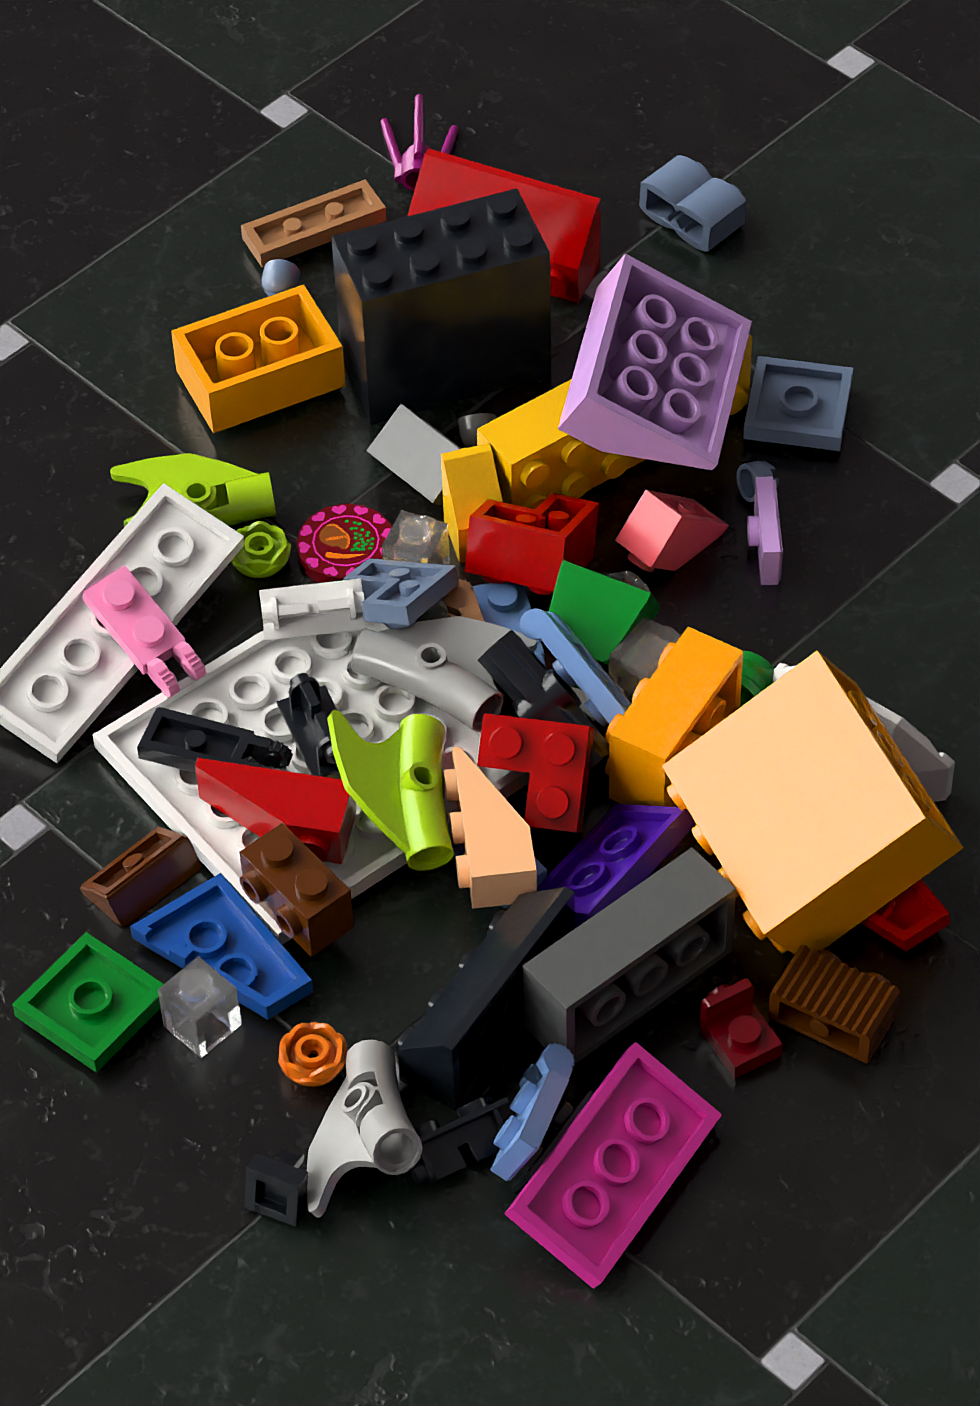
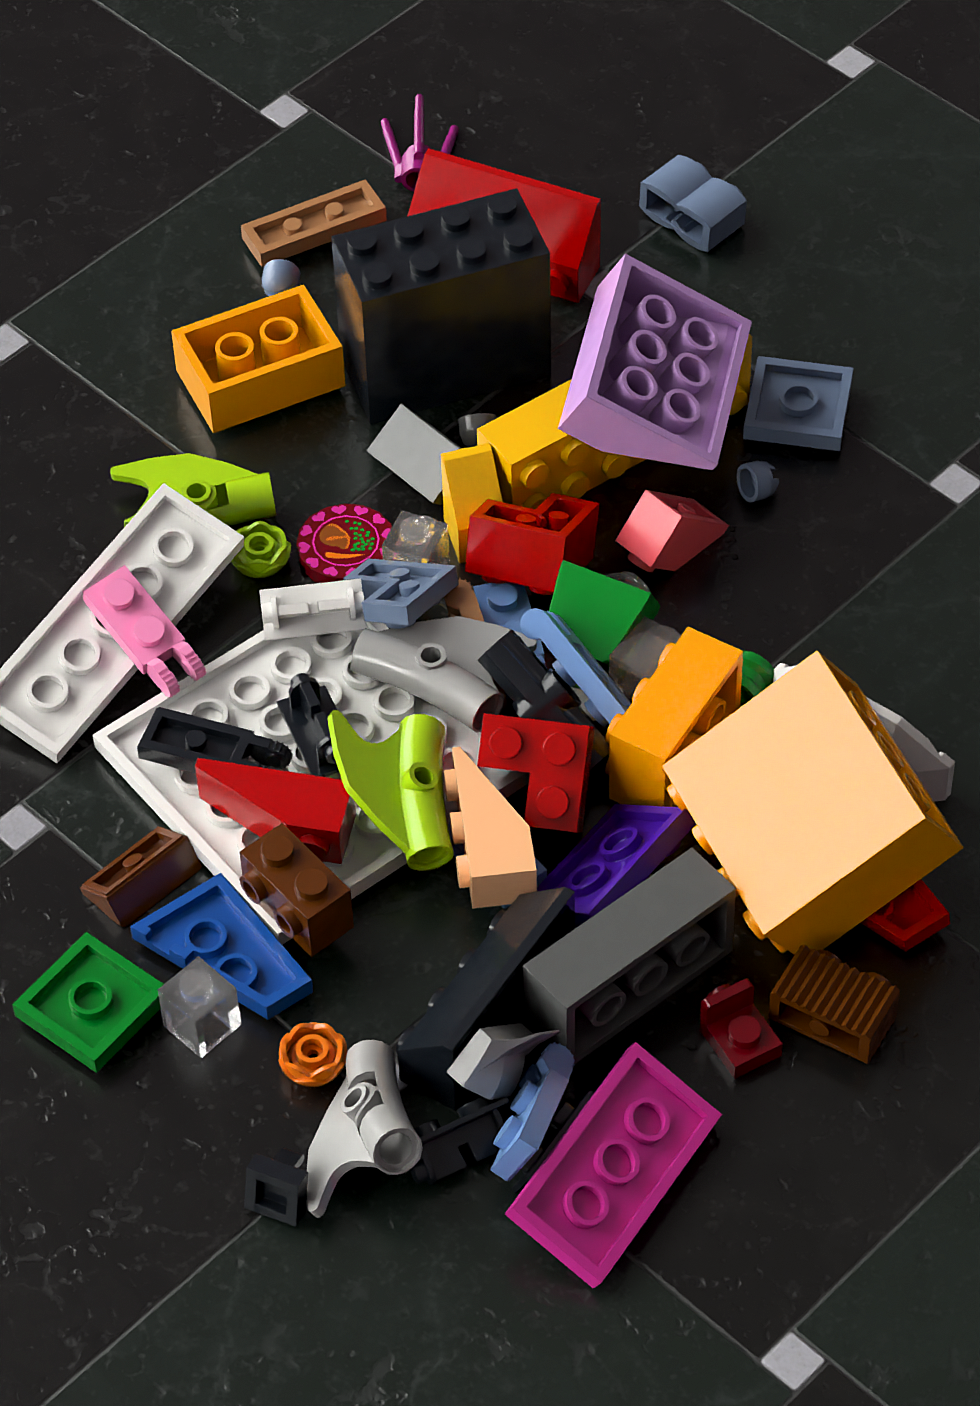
(496, 1059): none -> light grey slope
(765, 530): lavender plate -> none

